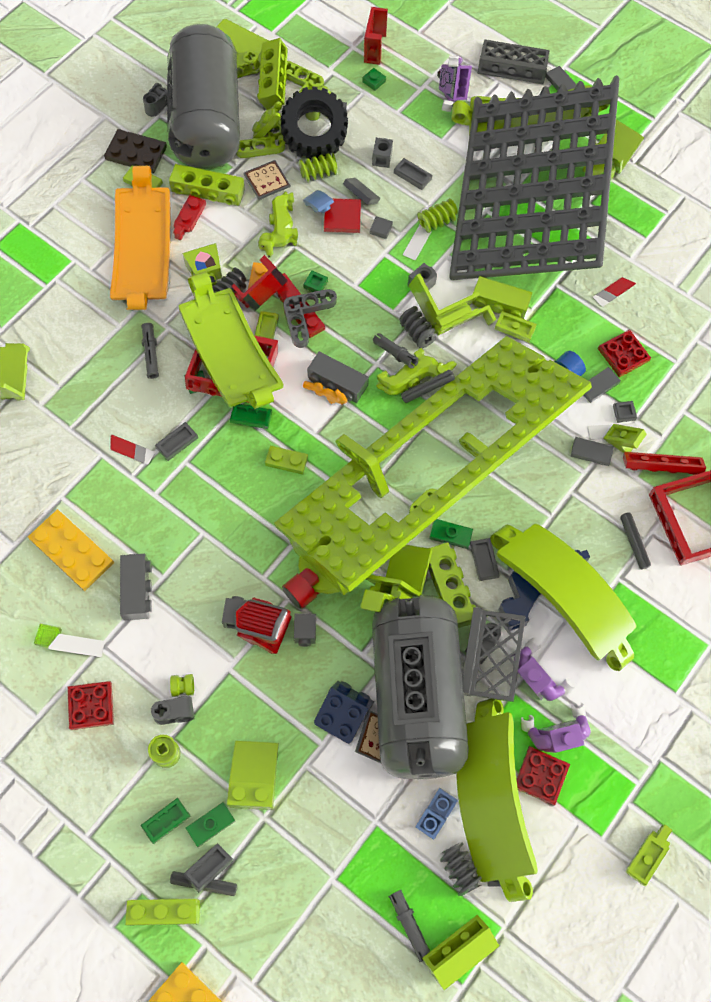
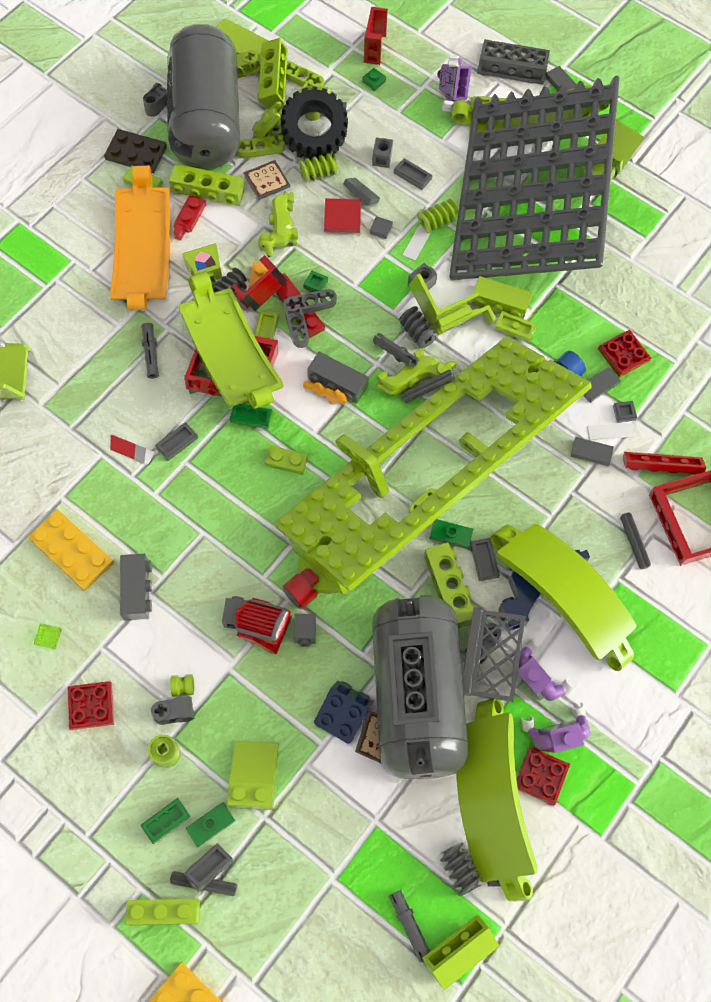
(78, 645): white sticker -> none
(318, 201): medium blue slope -> none
(403, 578): lime piece -> none
(436, 813): medium blue slope -> none
(613, 291): sticker -> none
(625, 437): lime slope -> none
(649, 855): lime hinge -> none

